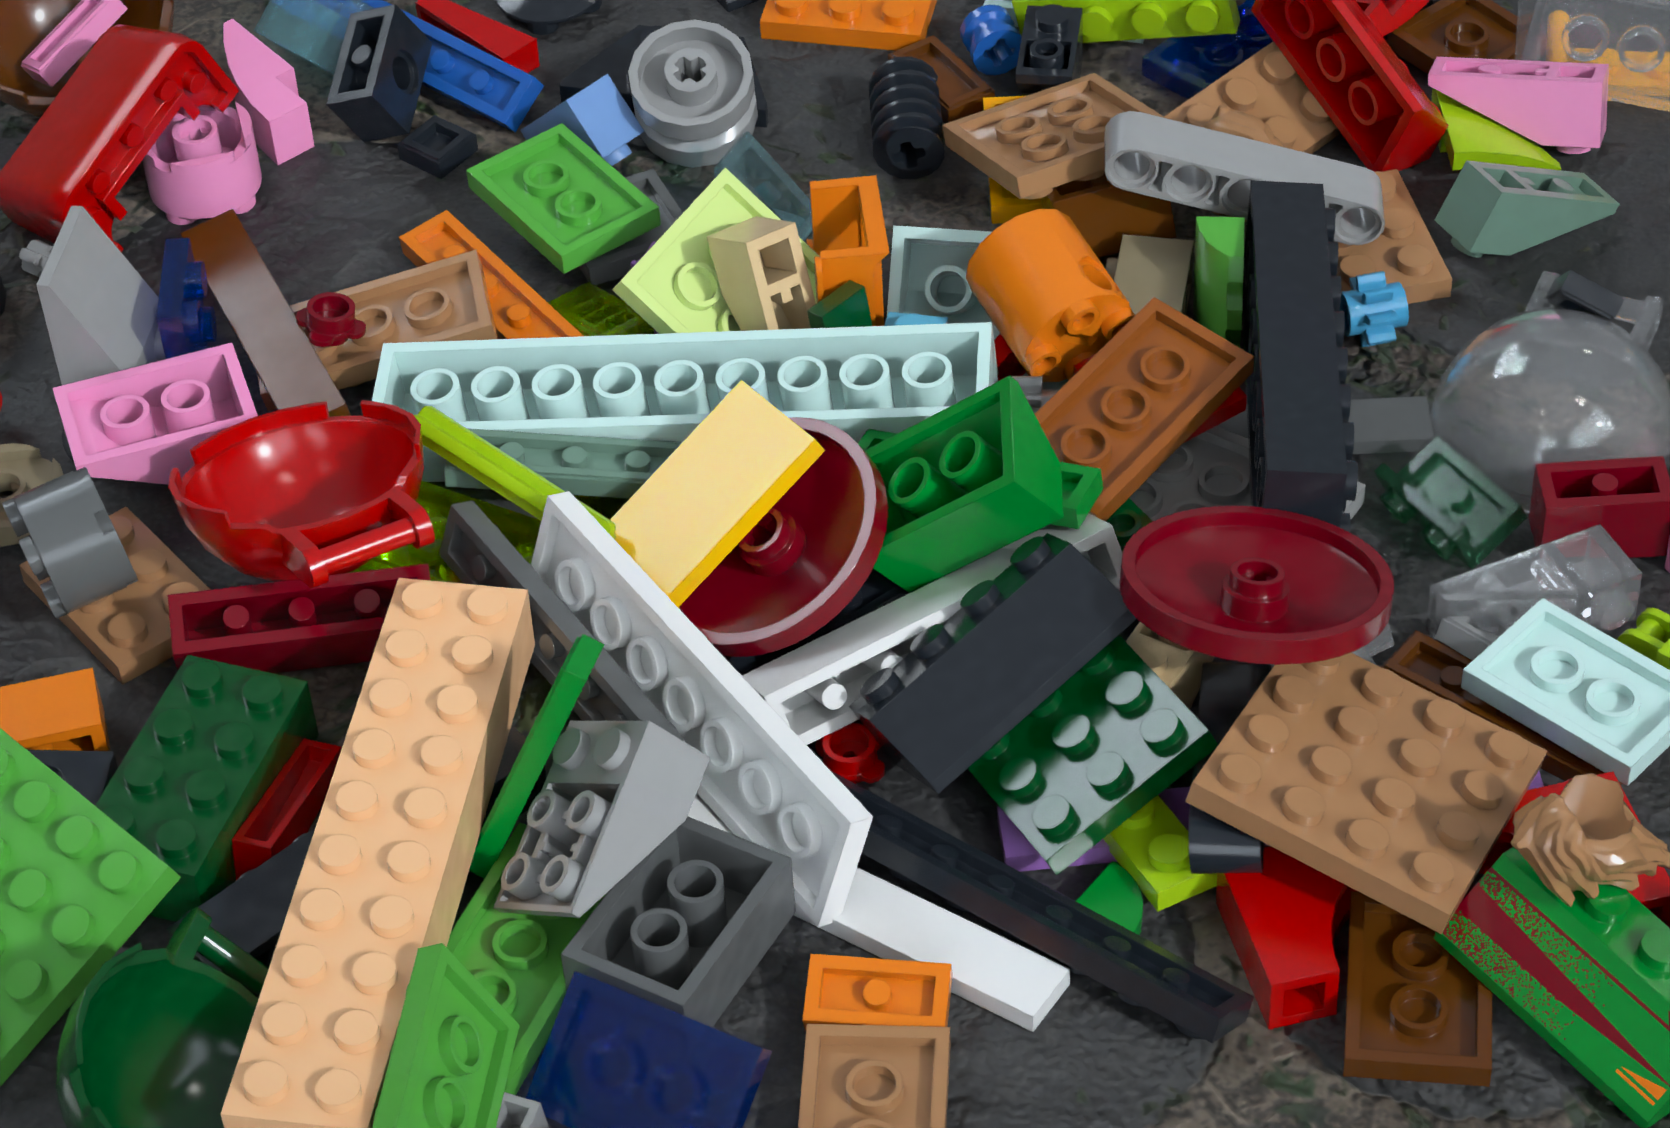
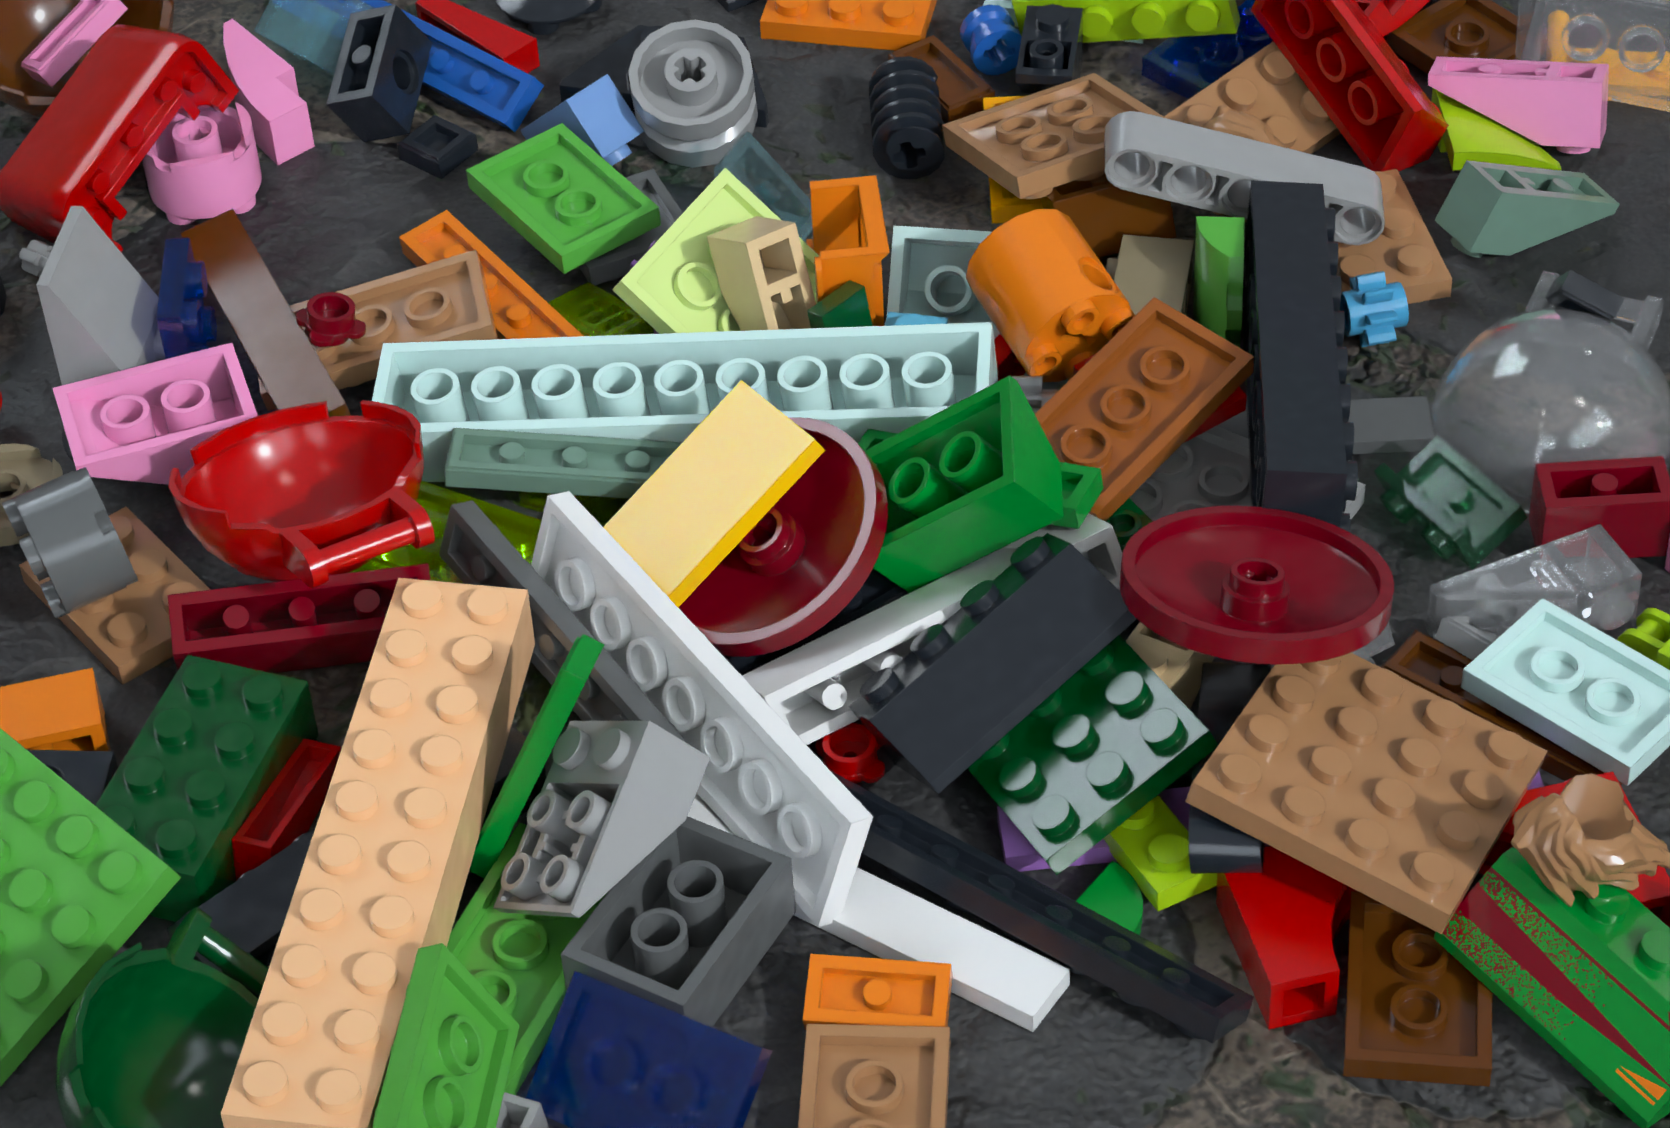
(491, 465): lime axle -> none

